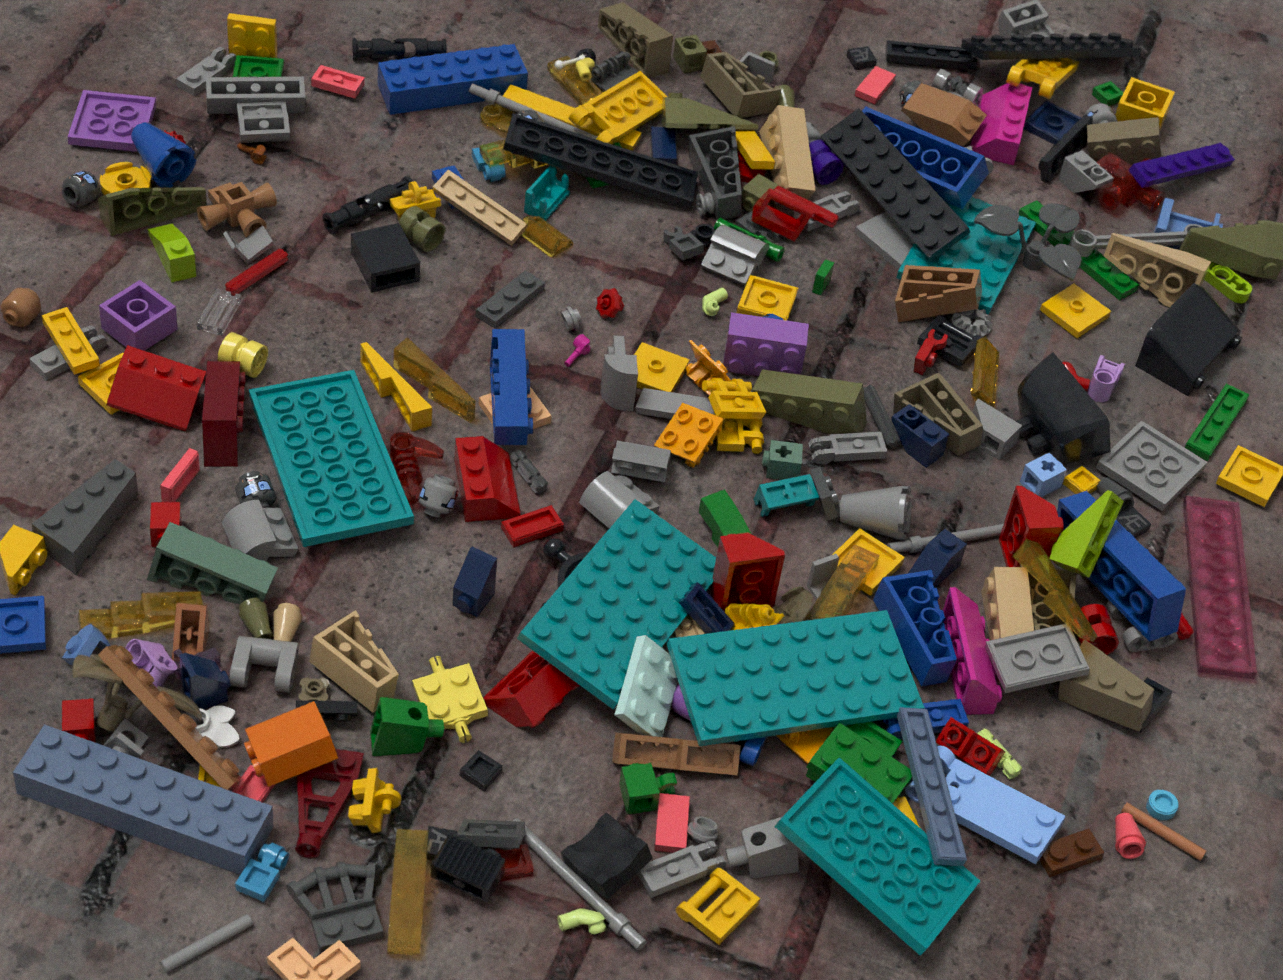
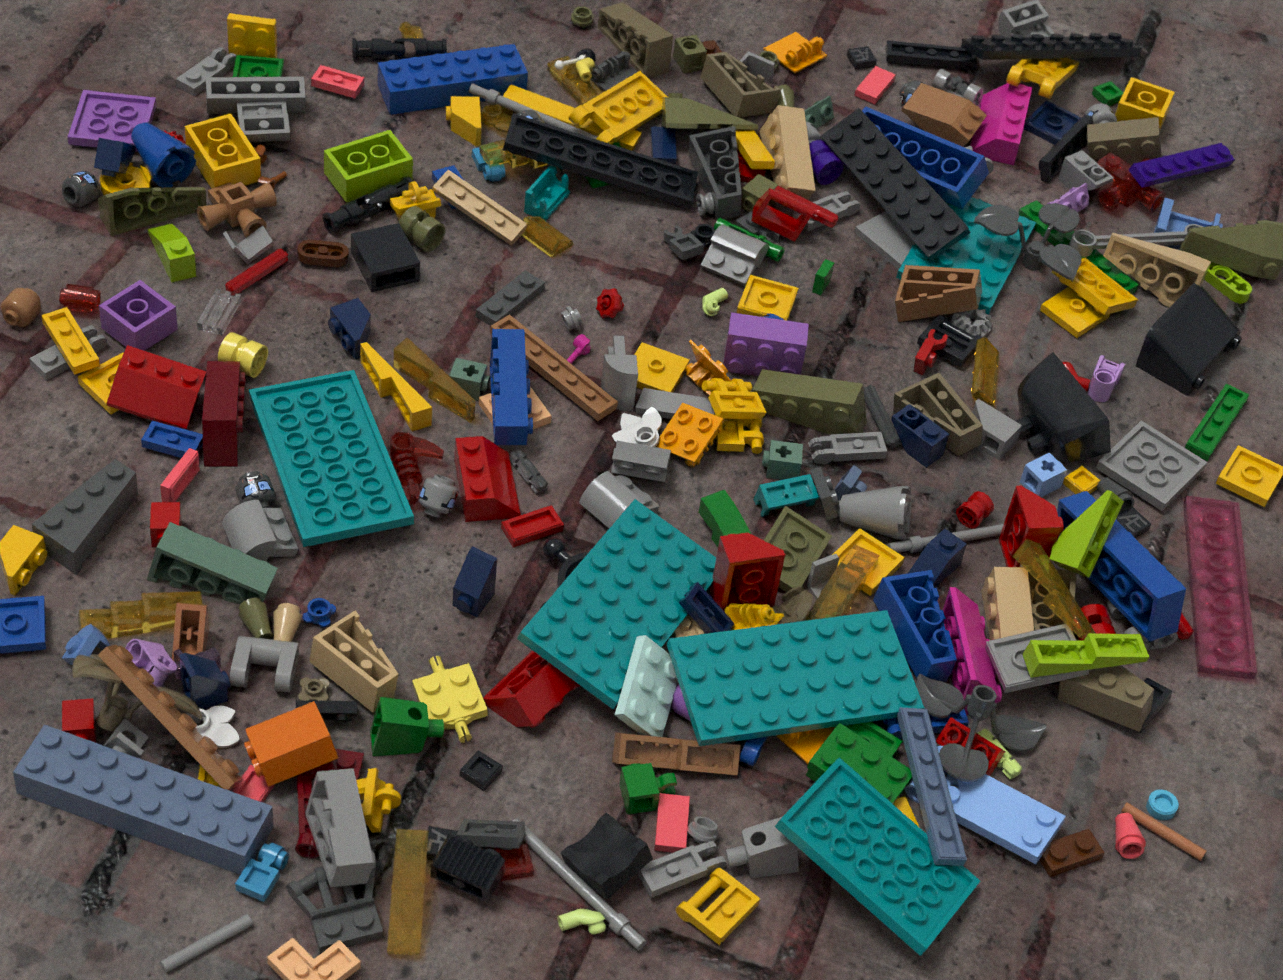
(80, 298): none -> clear red brick
(113, 156): none -> dark blue slope
(171, 439): none -> blue plate
(223, 152): none -> yellow brick
(272, 181): none -> dark orange hand
(317, 606): none -> blue plate
(323, 253): none -> reddish brown plate
(340, 828): none -> light grey wedge
(351, 324): none -> dark blue slope
(367, 165): none -> lime brick
(410, 31): none -> clear yellow arm
(465, 118): none -> yellow slope
(471, 377): none -> sand green brick
(562, 373): none -> medium nougat plate
(582, 16): none -> olive plate
(637, 429): none -> white plate
(797, 52): none -> light orange hinge
(801, 543): none -> olive plate
(820, 112): none -> sand green hinge
(849, 484): none -> sand blue tile
(963, 762): none -> dark grey plant
(975, 510): none -> red wheel
(1075, 199): none -> lavender hinge
(1095, 652): none -> lime slope
(1099, 289): none -> yellow plate

